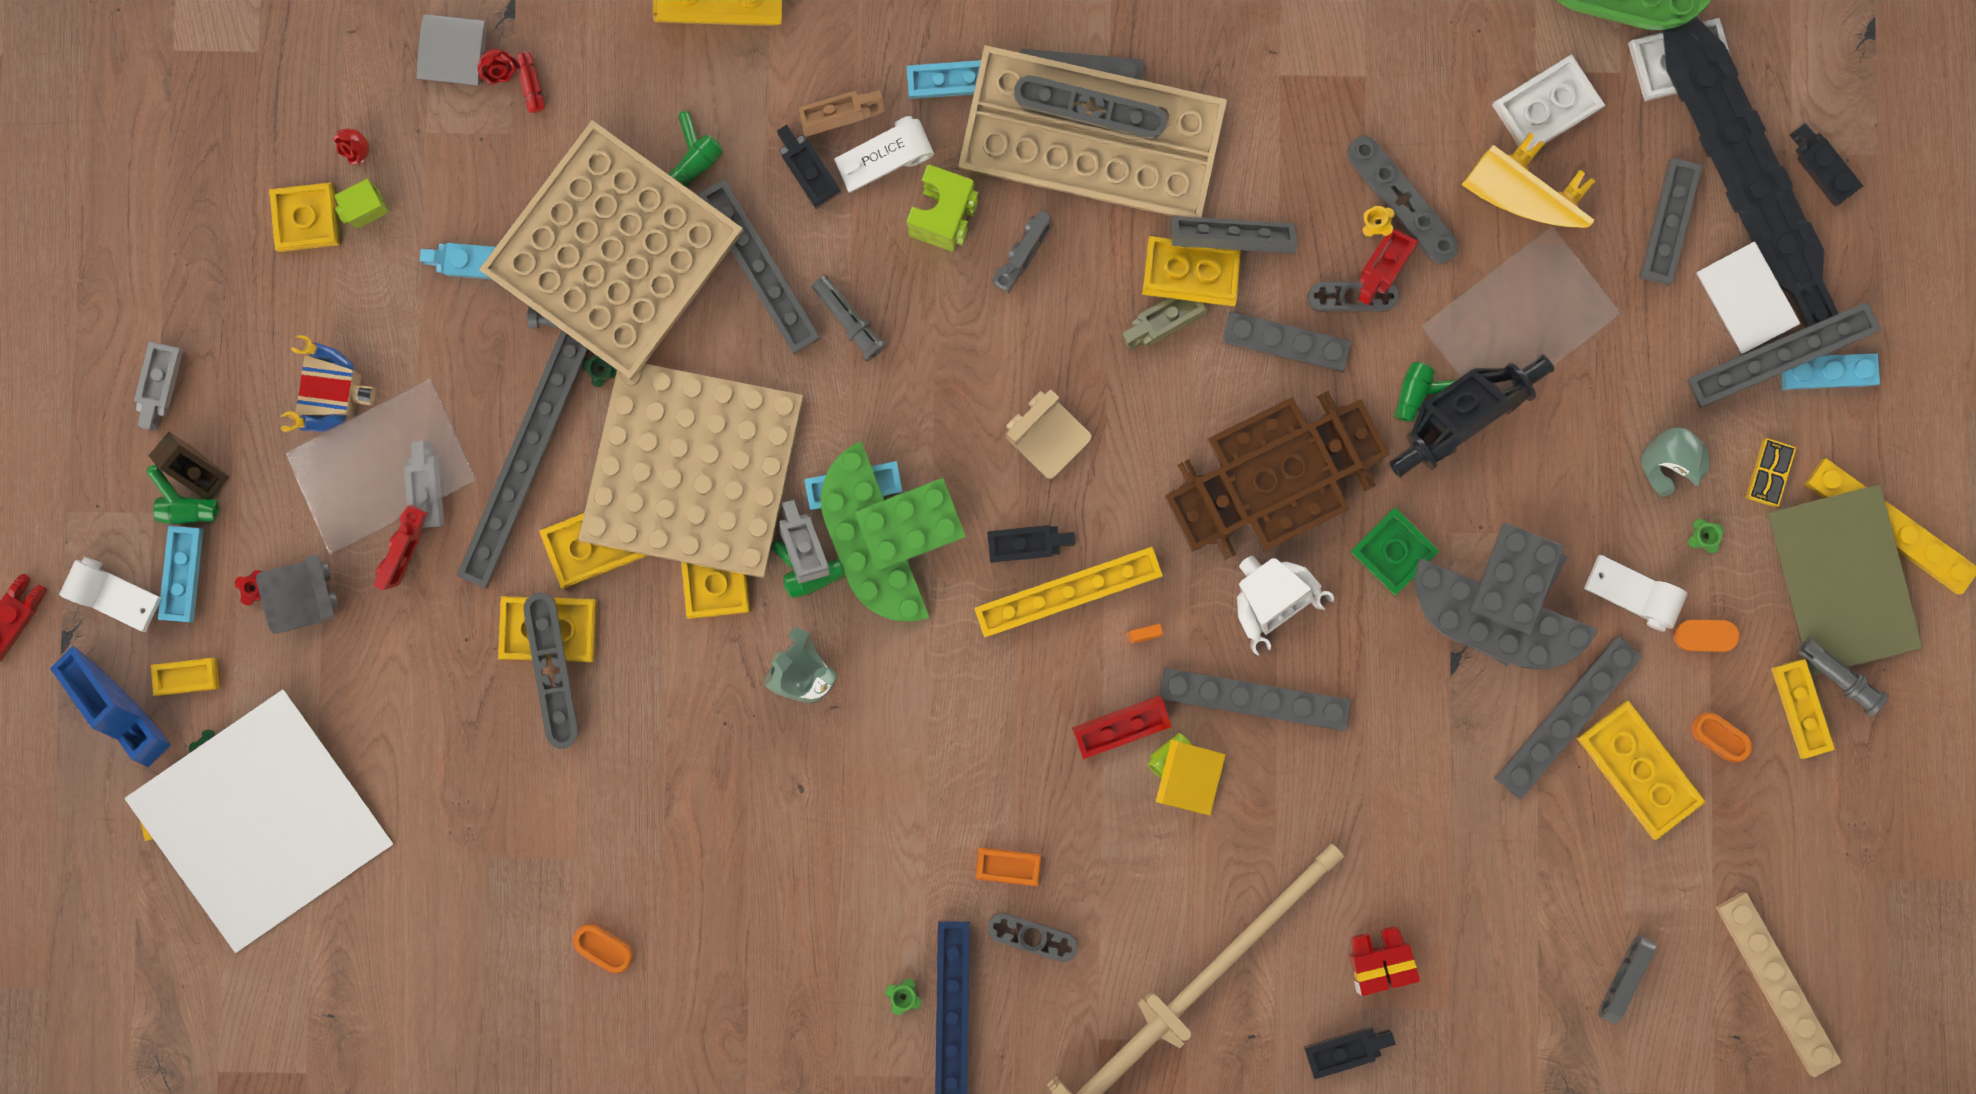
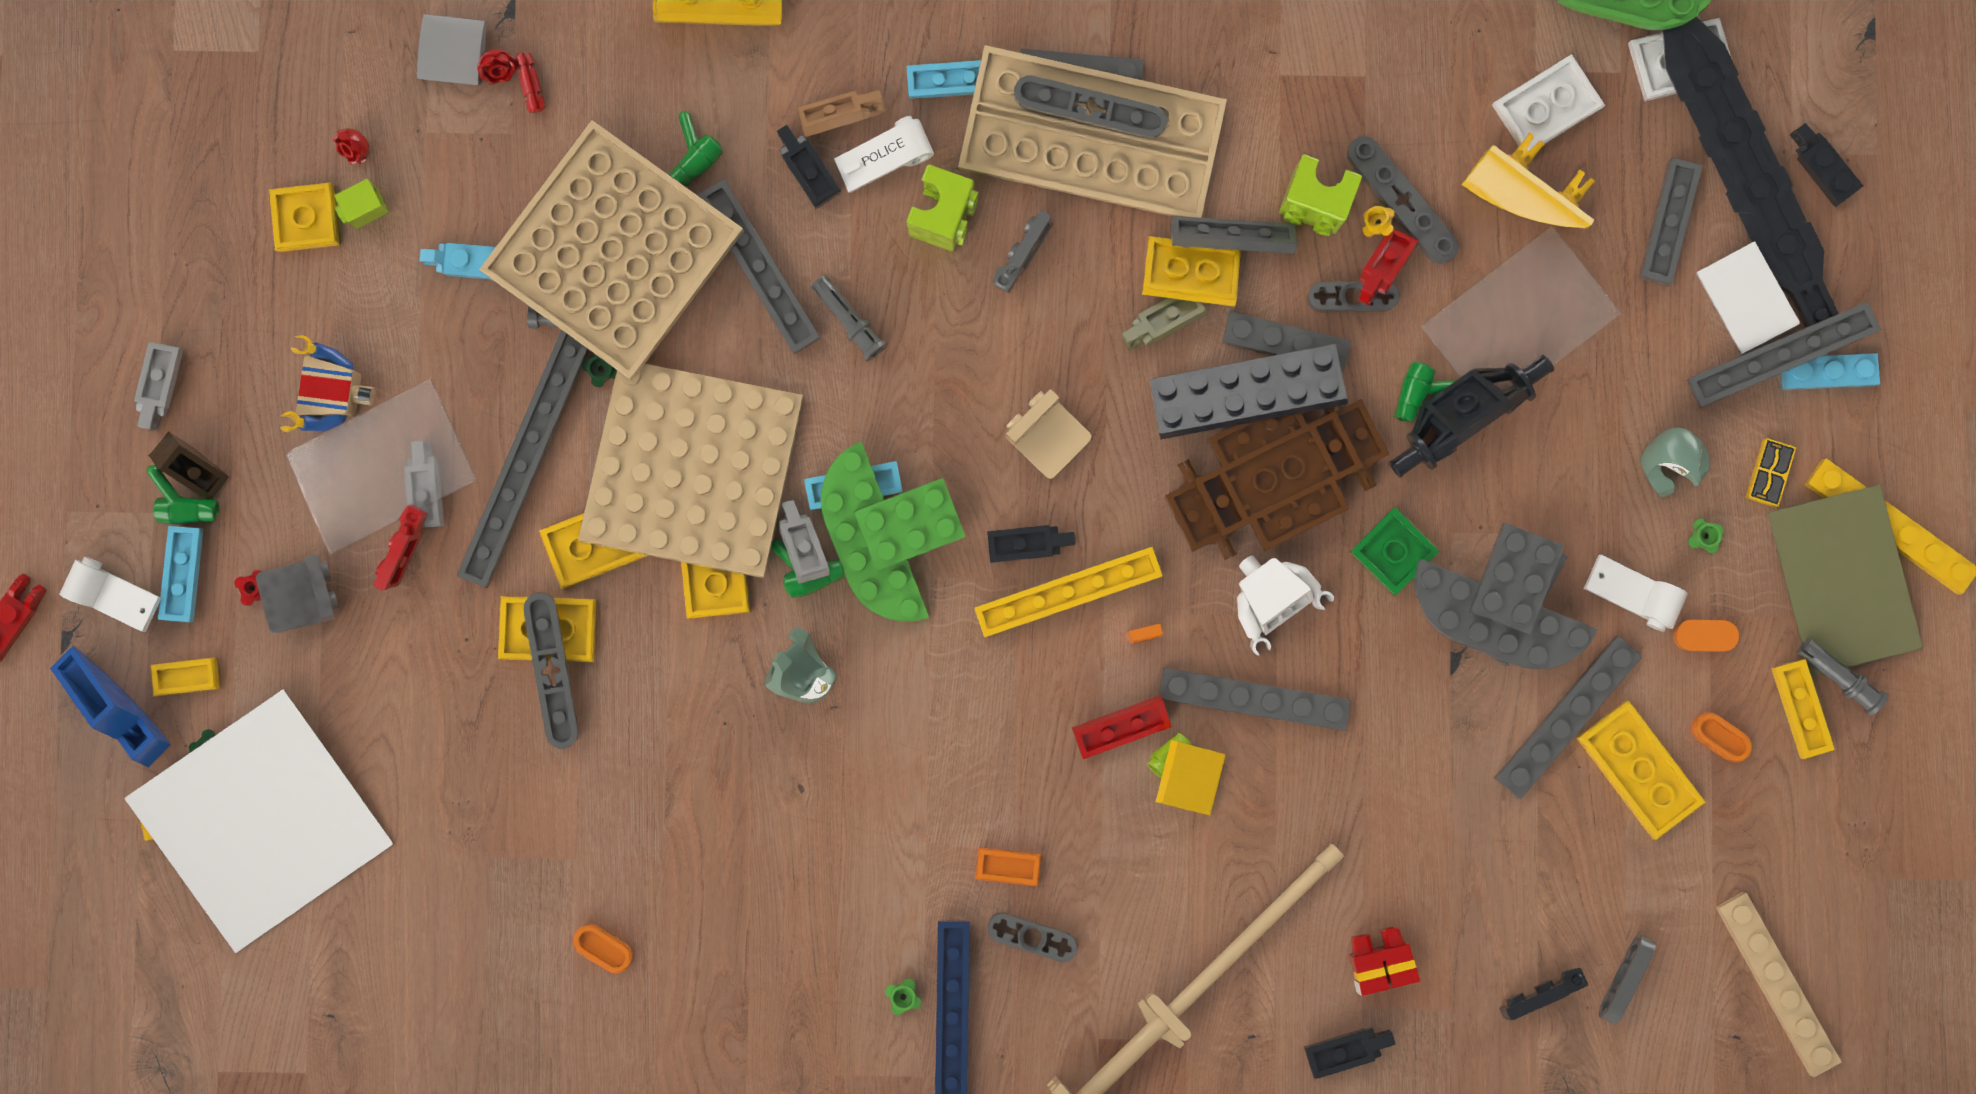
(1248, 391): none -> plate
(1318, 204): none -> lime piece
(1545, 994): none -> black hinge

